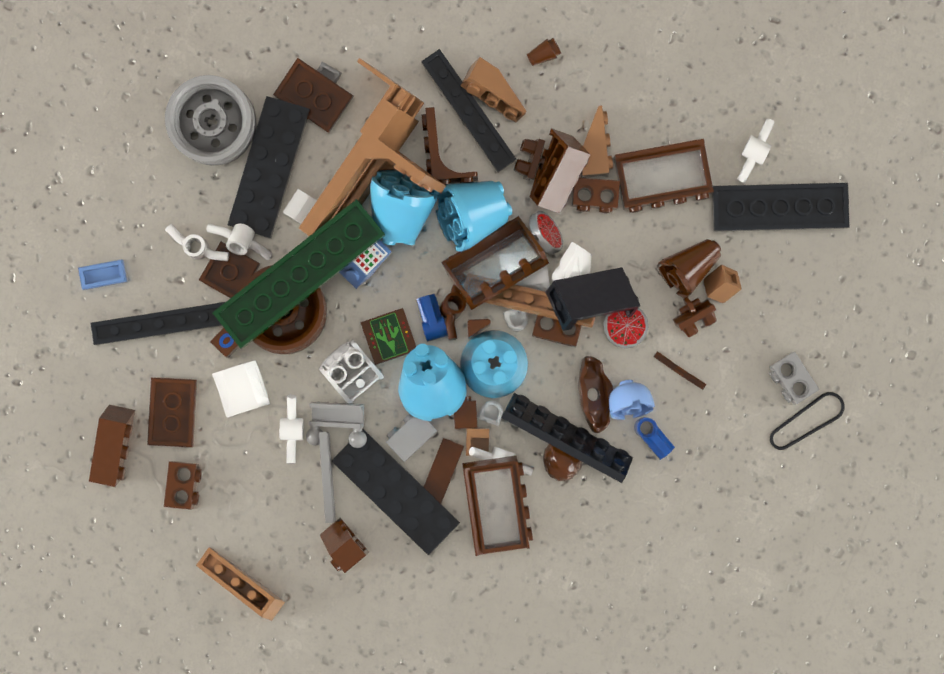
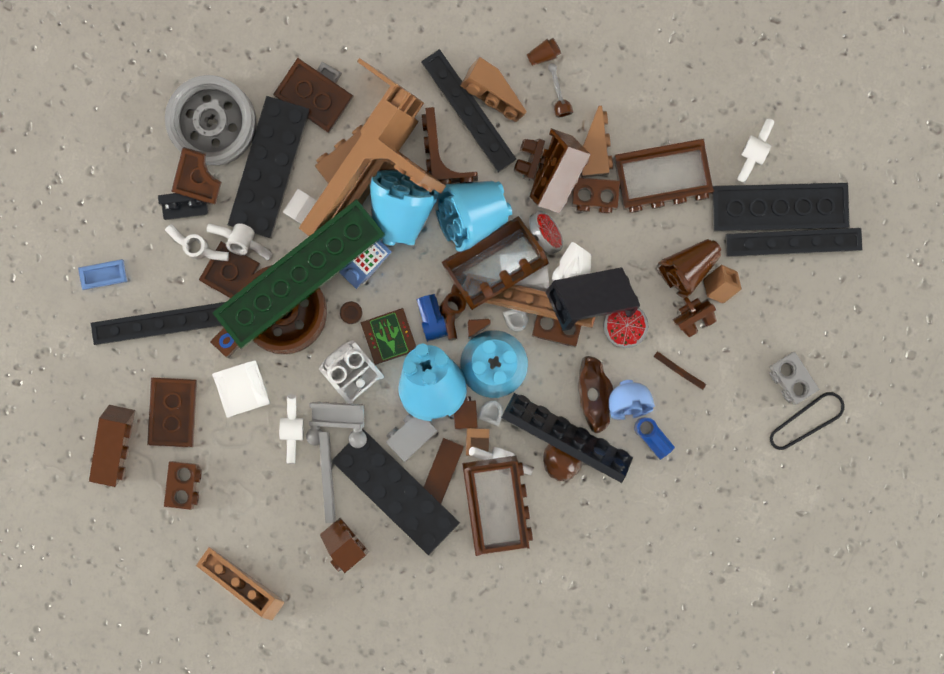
(180, 206): none -> black bracket
(194, 179): none -> reddish brown tile
(329, 164): none -> medium nougat slope
(351, 312): none -> reddish brown tile
(562, 107): none -> hinge
(793, 242): none -> black plate

